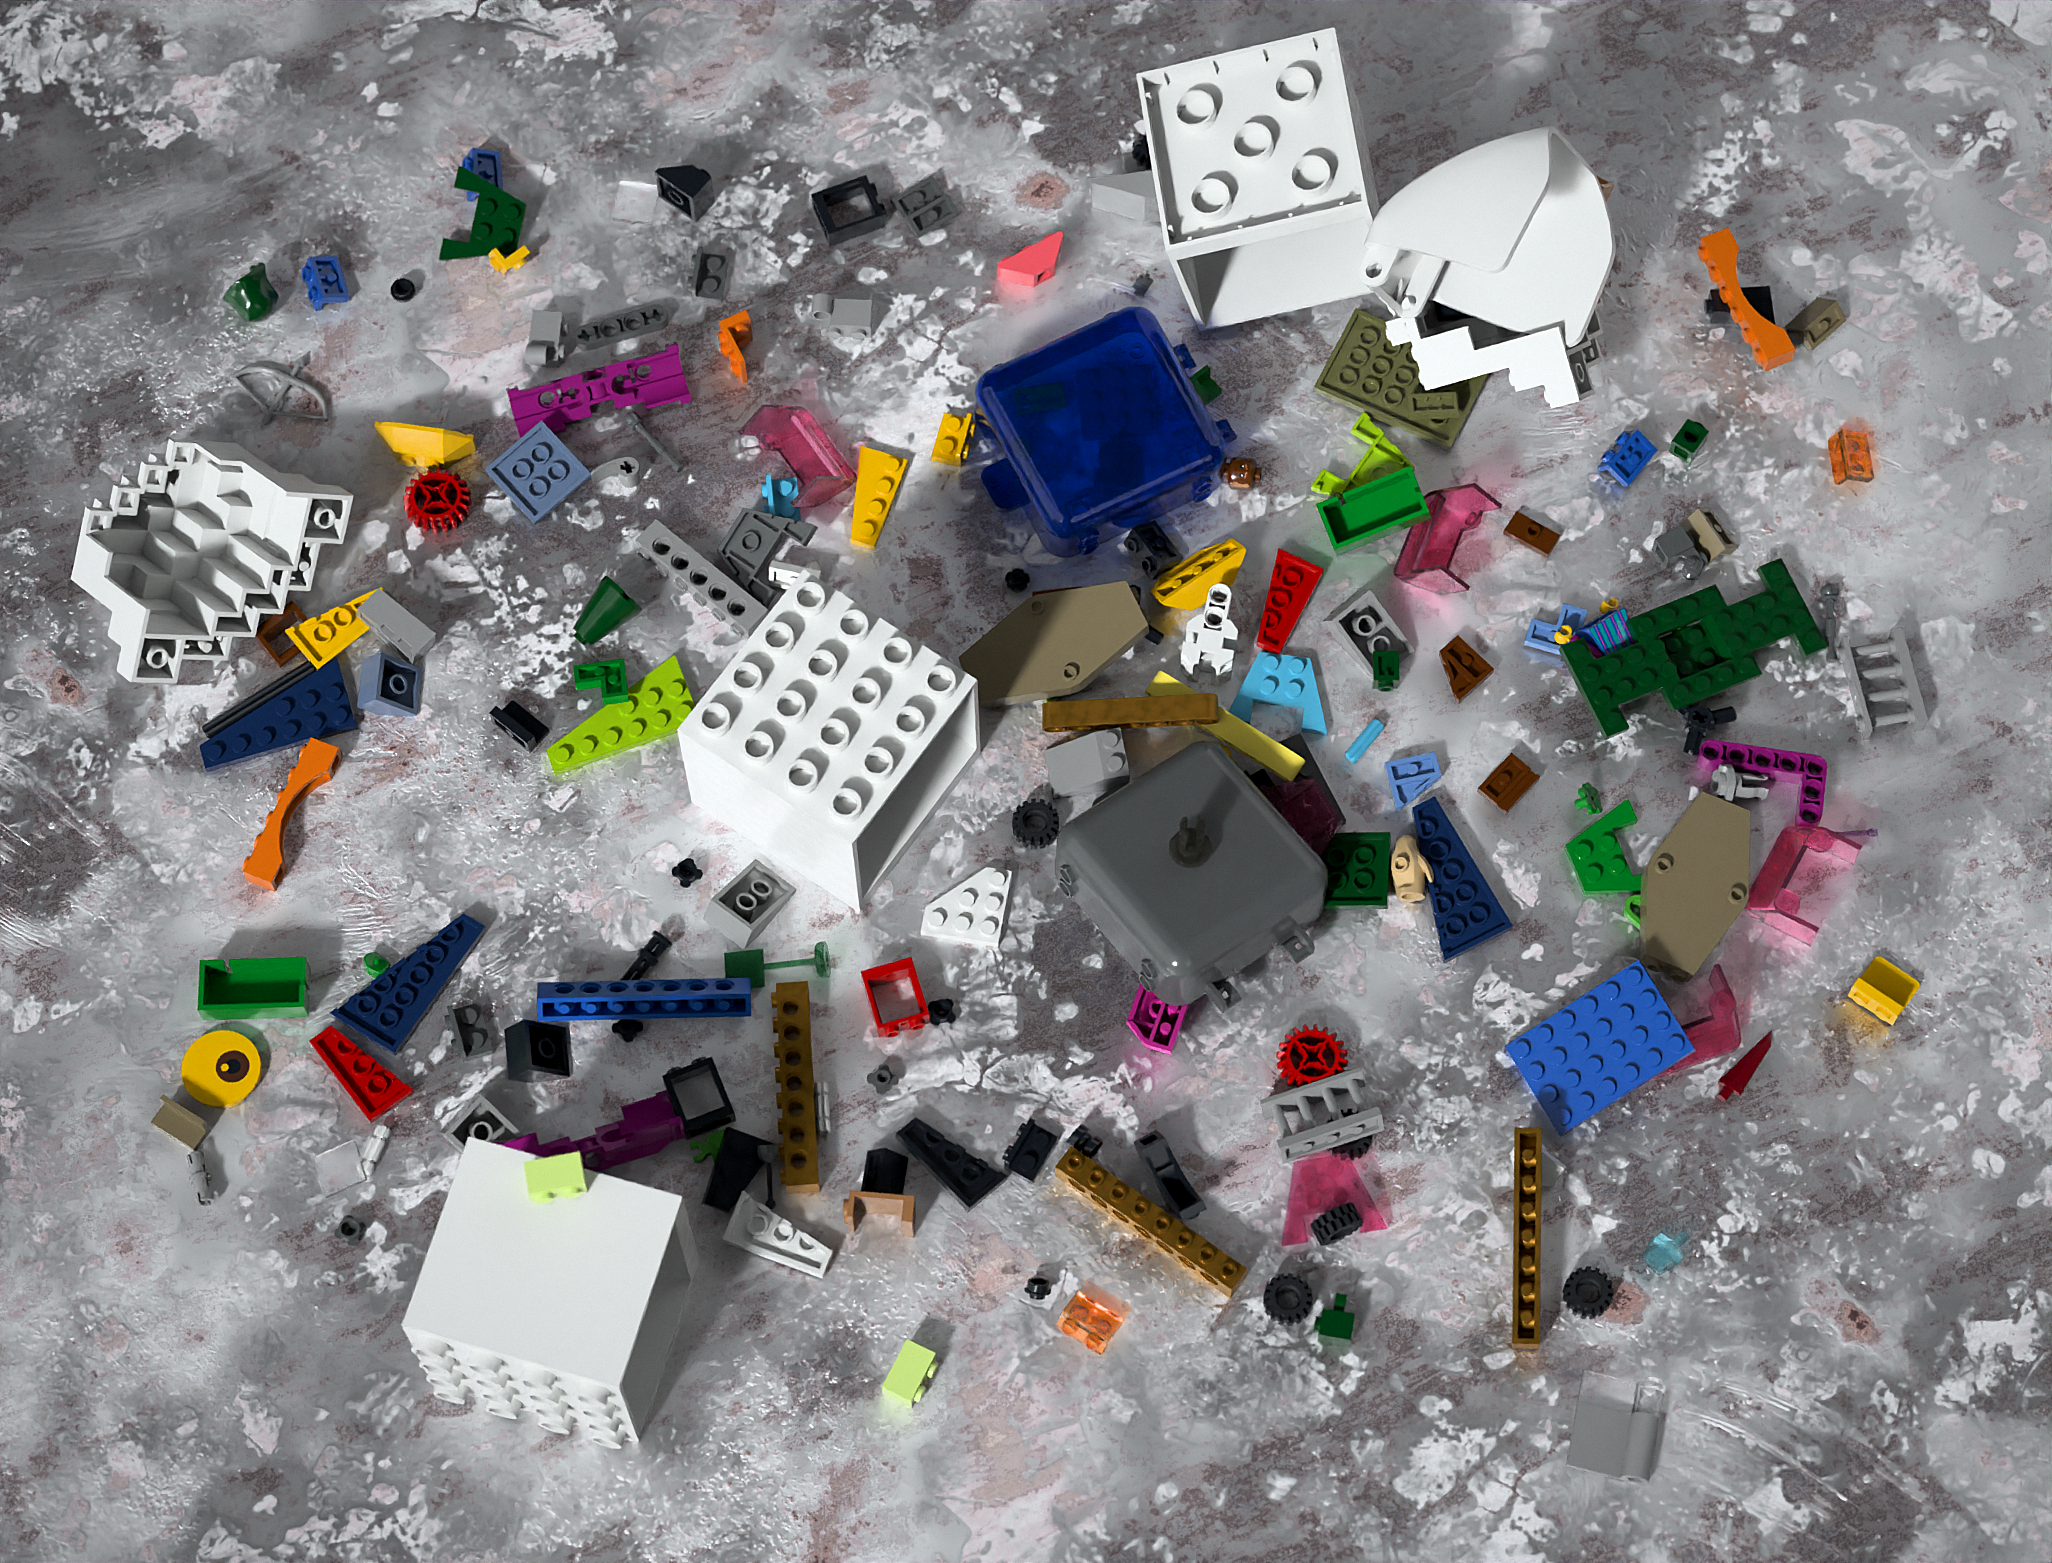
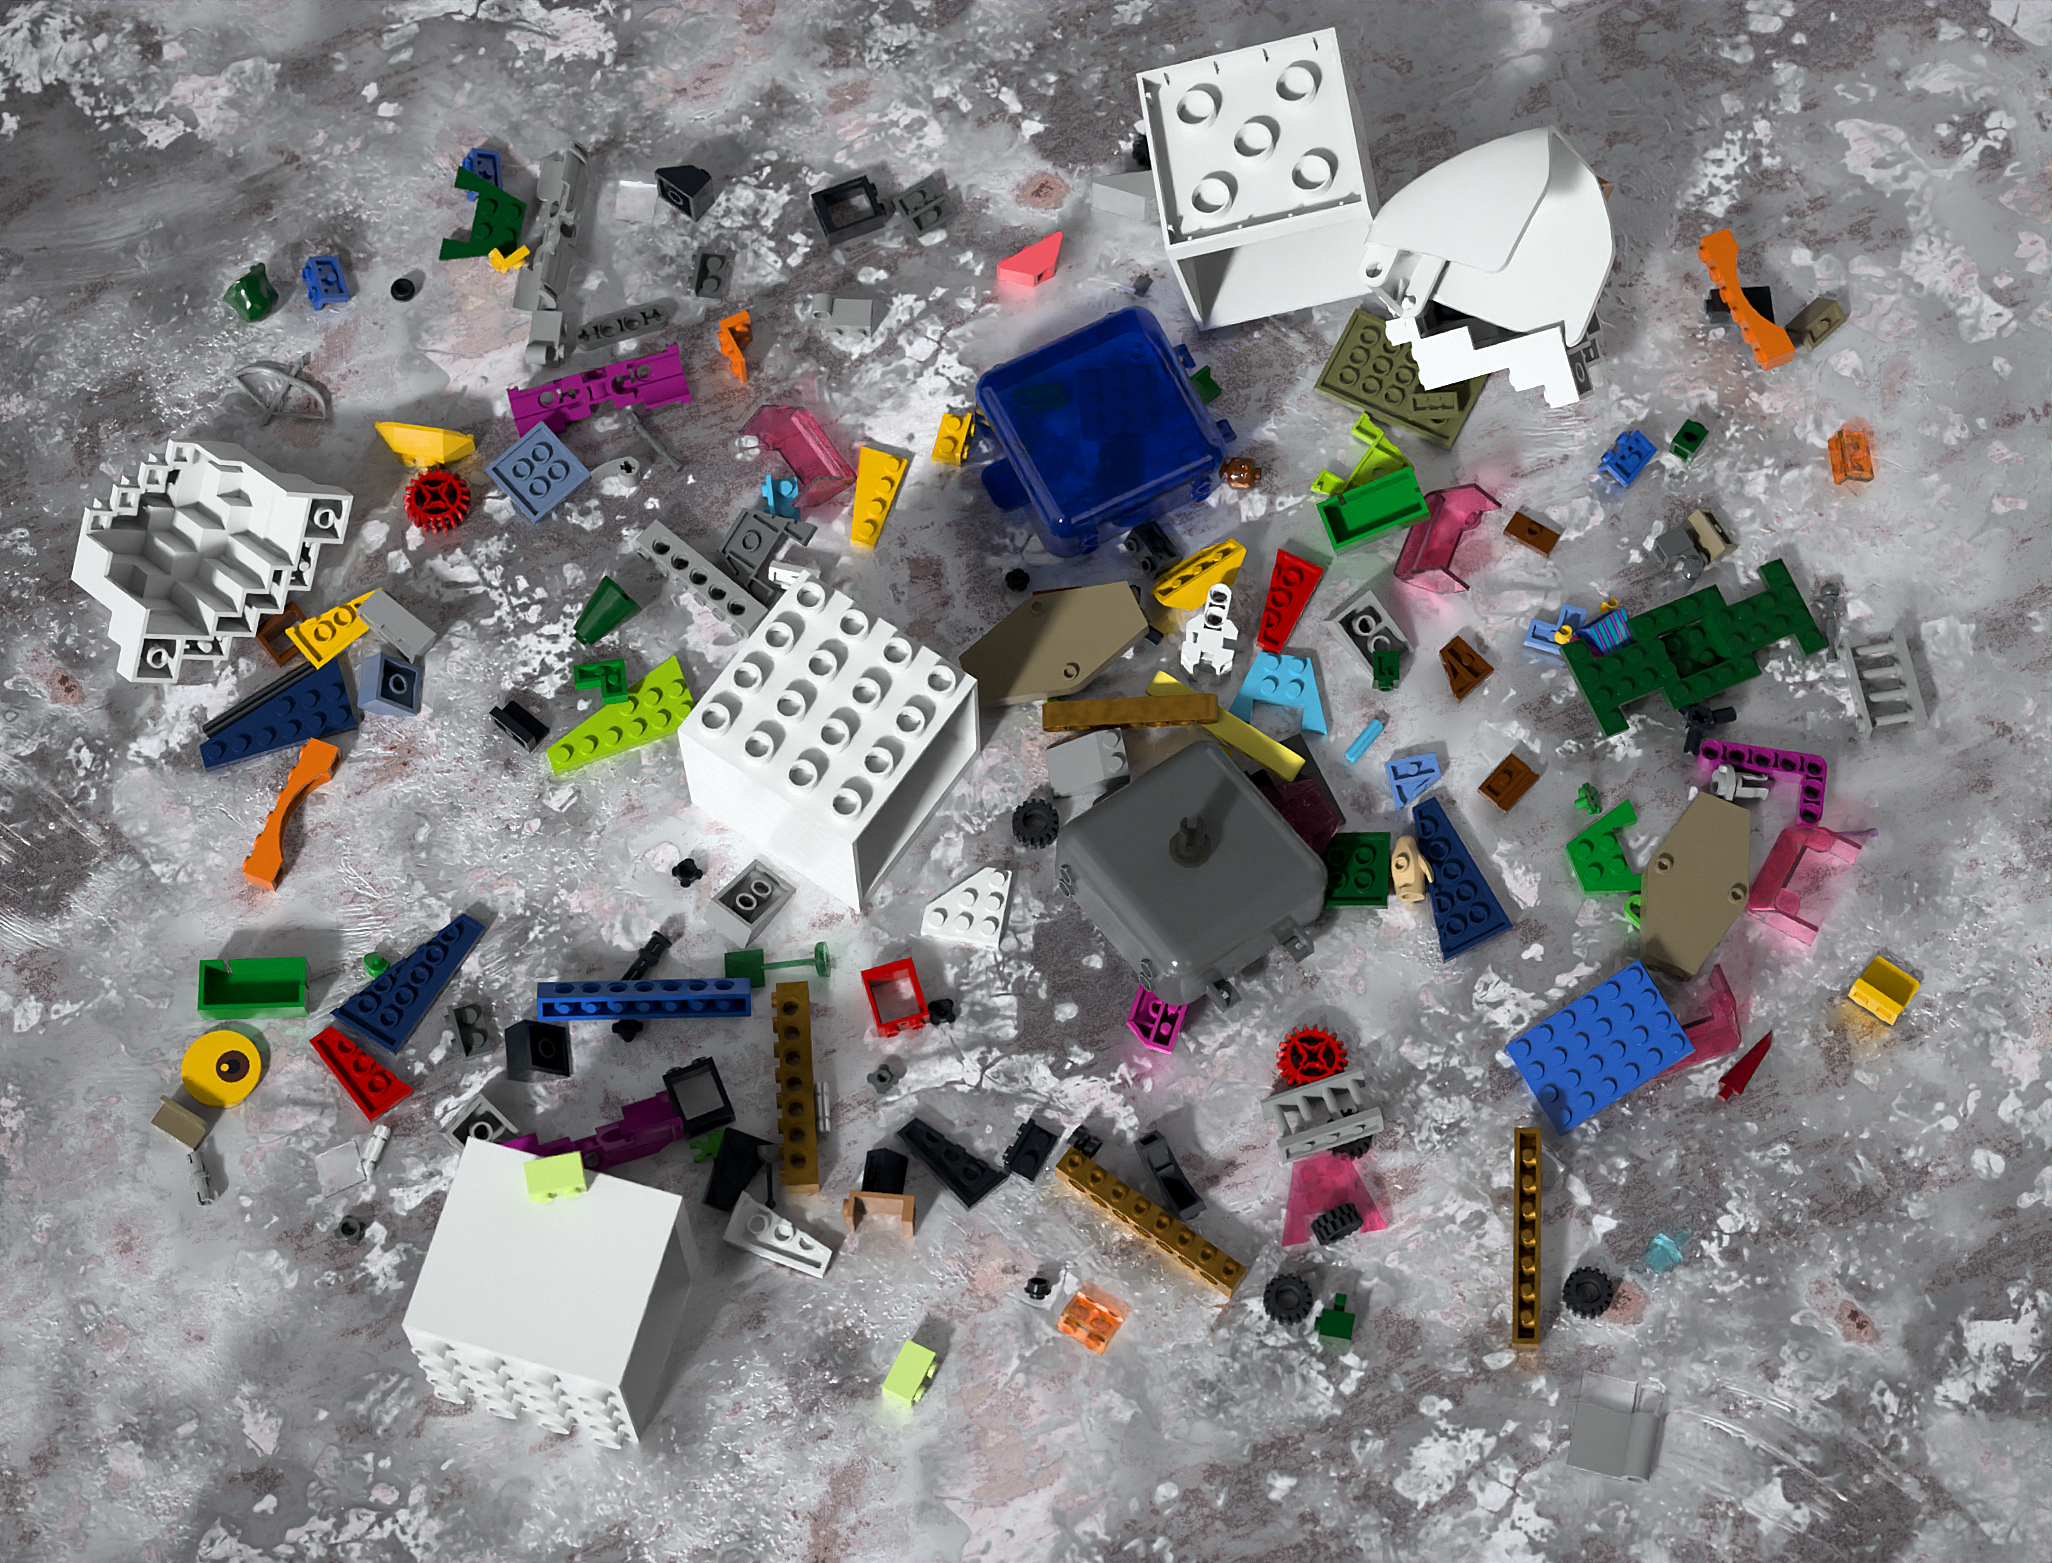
(564, 190): none -> light grey piece

